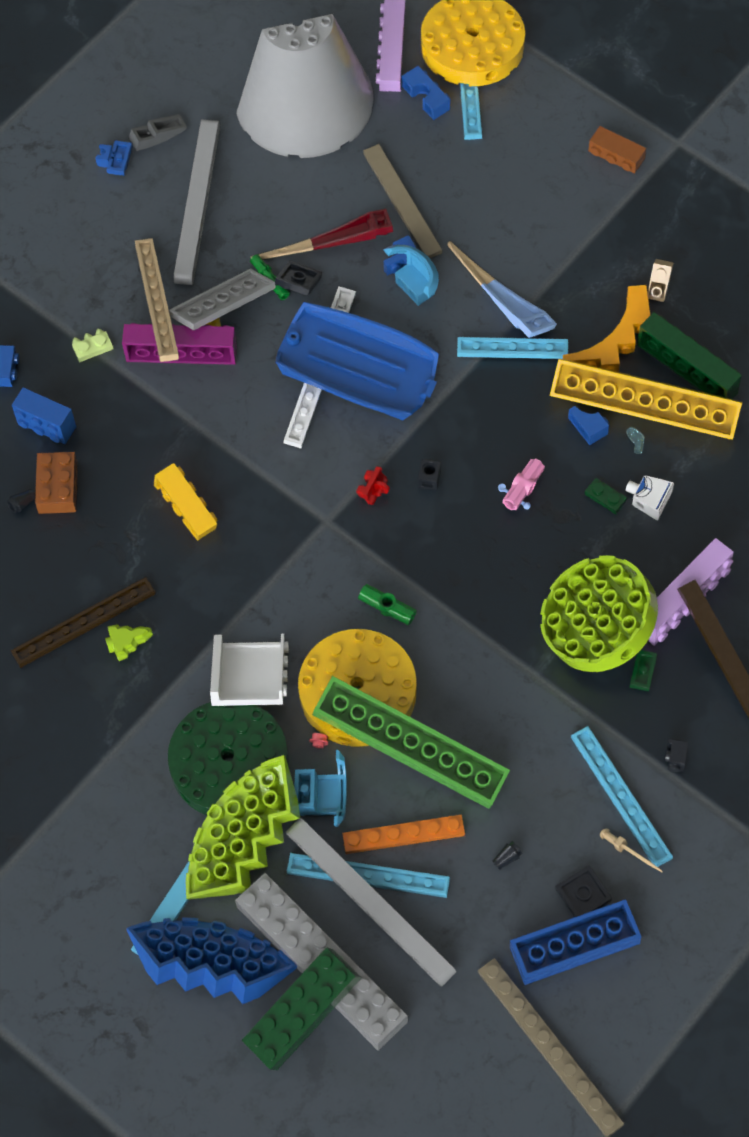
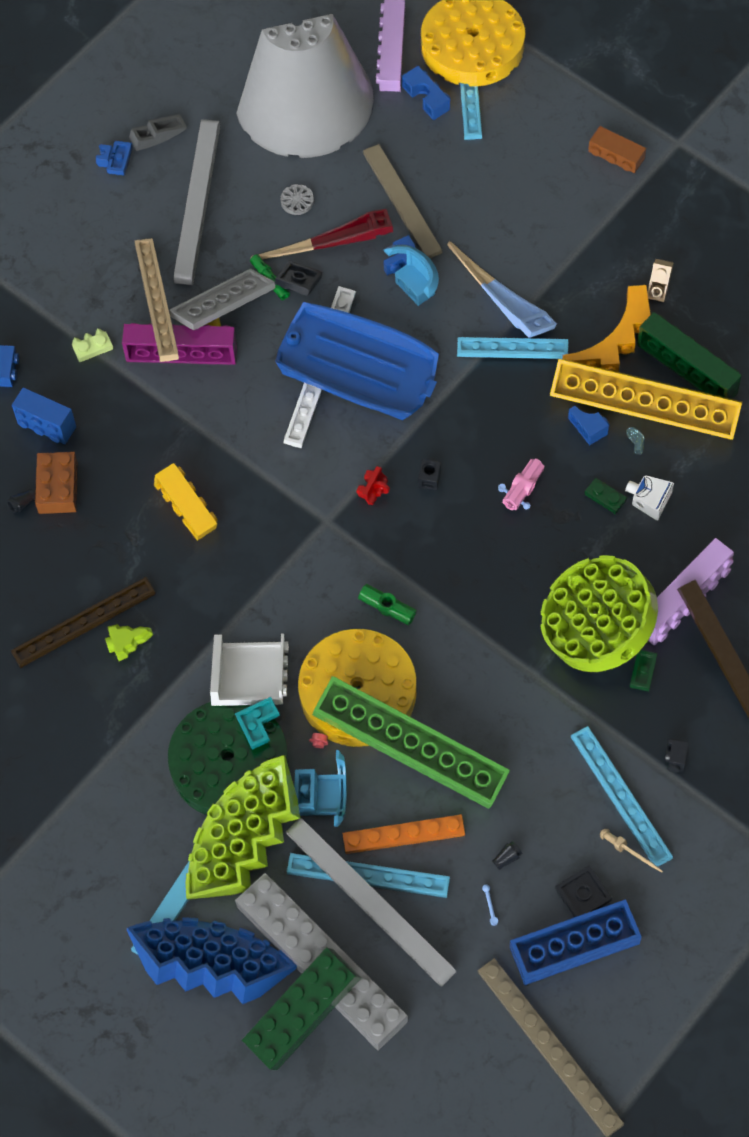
(253, 718): none -> teal plate
(297, 199): none -> light grey wheel
(493, 921): none -> light blue hinge

